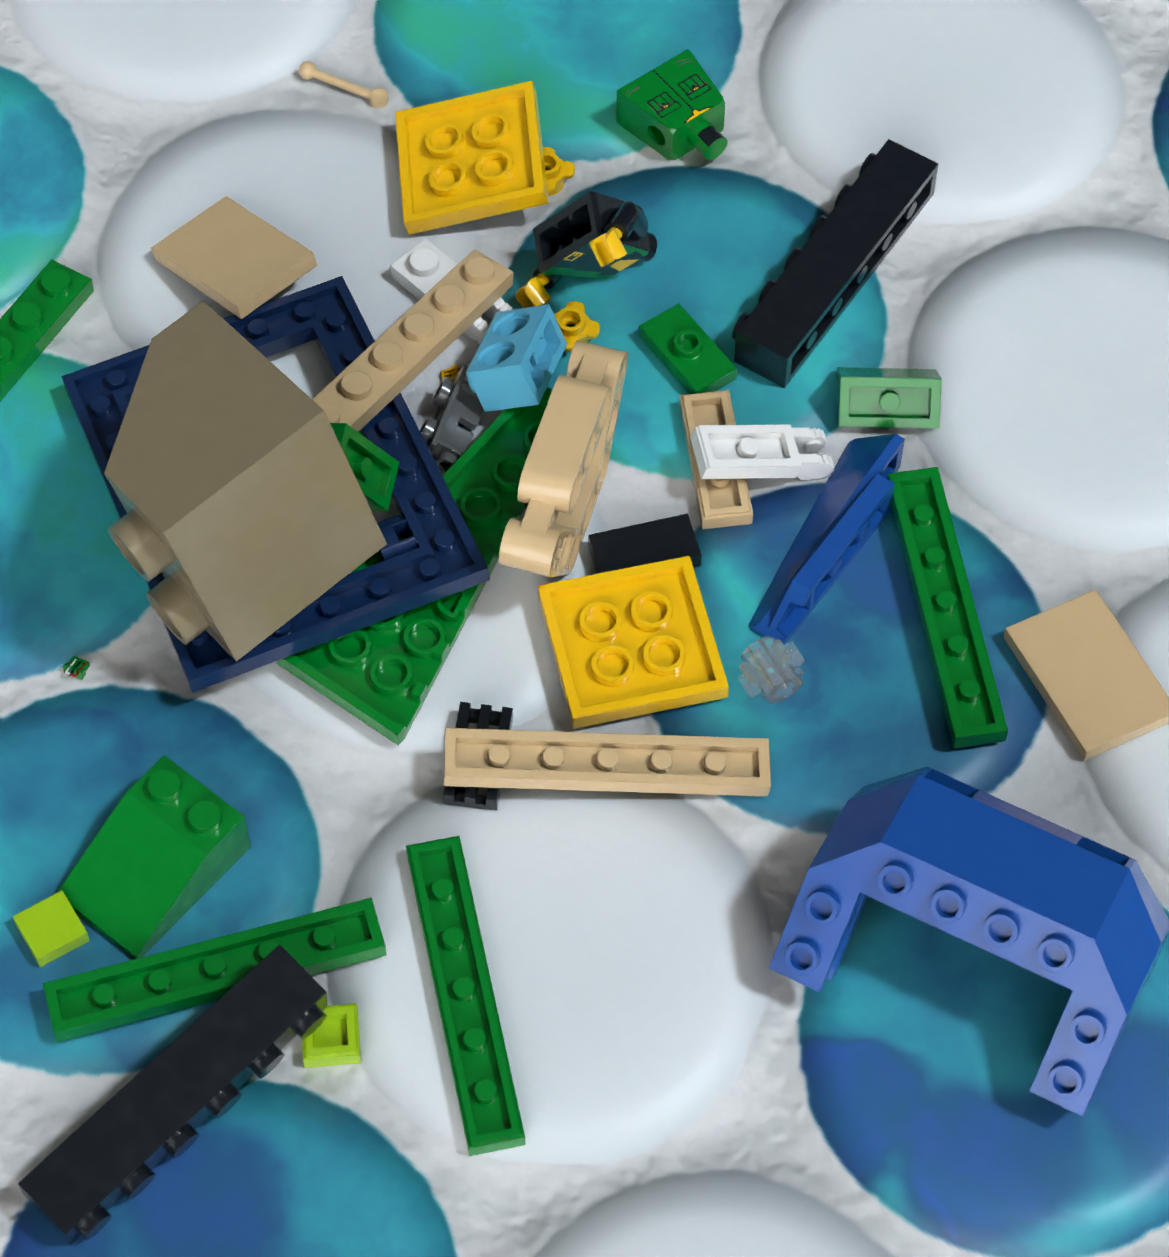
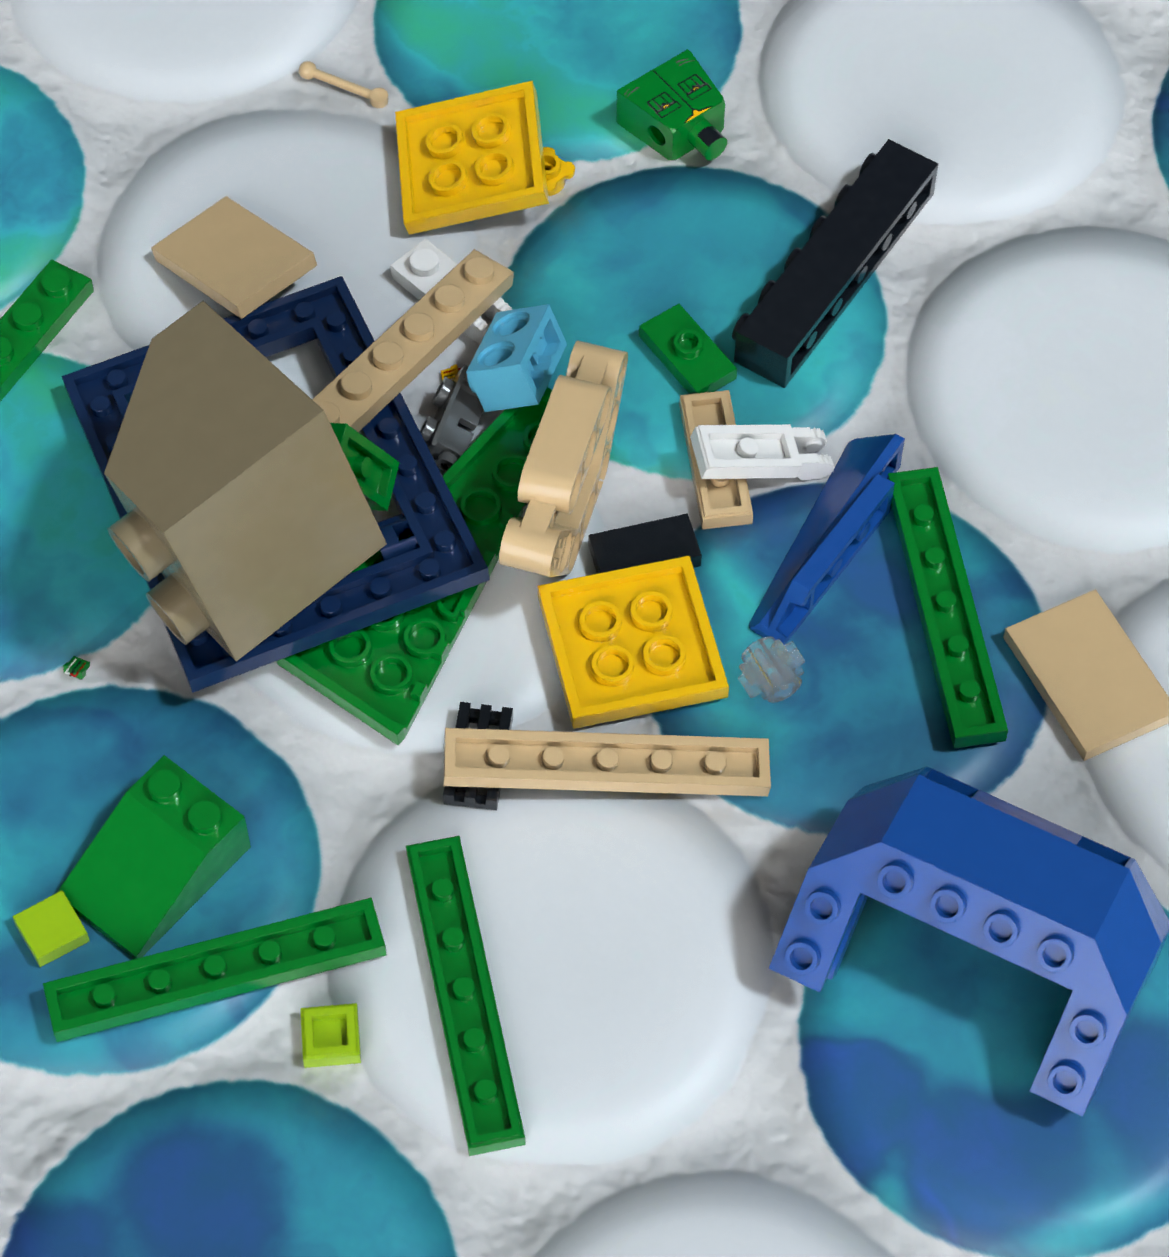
(174, 1095): black brick -> none
(584, 328): yellow plate -> none
(588, 240): black torso -> none
(889, 397): panel -> none

